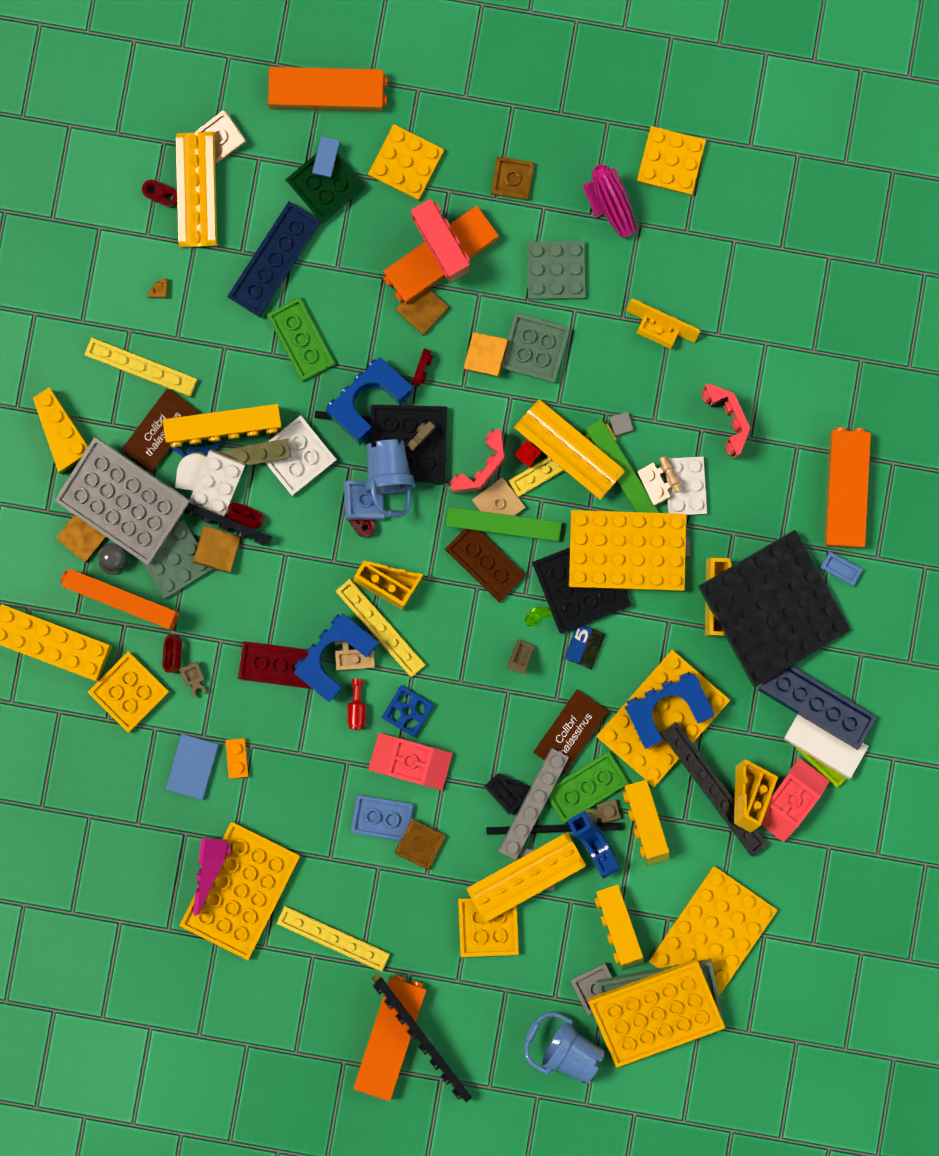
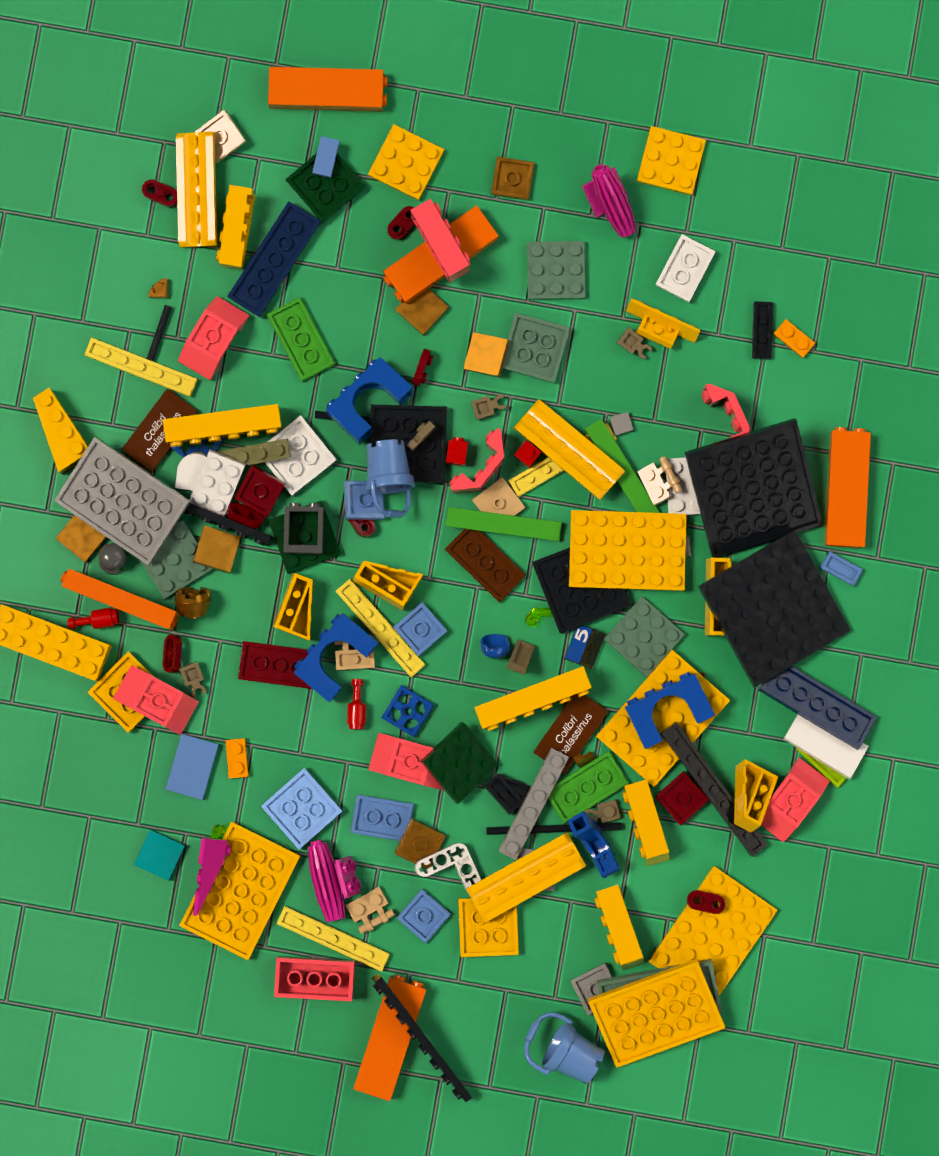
(98, 619): none -> red piece
(155, 699): none -> coral slope
(159, 332): none -> black bar
(159, 855): none -> teal tile
(192, 602): none -> pearl gold cone
(212, 337): none -> coral slope
(217, 831): none -> clear neon green arm
(236, 227): none -> yellow wedge
(260, 490): none -> dark red plate
(295, 608): none -> yellow wedge
(301, 808): none -> light blue plate
(303, 549): none -> dark grey window
(304, 532): none -> dark green plate
(314, 978): none -> coral brick
(332, 880): none -> dark pink plate
(368, 904): none -> tan plate
(401, 221): none -> dark red plate
(420, 629): none -> medium blue plate
(423, 916): none -> medium blue tile
(457, 452): none -> red brick
(457, 861): none -> white beam
(459, 762): none -> dark green plate
(484, 406): none -> dark tan plate
(495, 646): none -> blue hair
(532, 698): none -> yellow brick
(583, 760): none -> pearl gold tile
(632, 341): none -> dark tan plate
(644, 637): none -> sand green plate
(681, 798): none -> dark red plate
(685, 268): none -> white plate
(706, 901): none -> dark red plate
(753, 488): none -> black plate
(762, 330): none -> black tile
(794, 338): none -> light orange plate

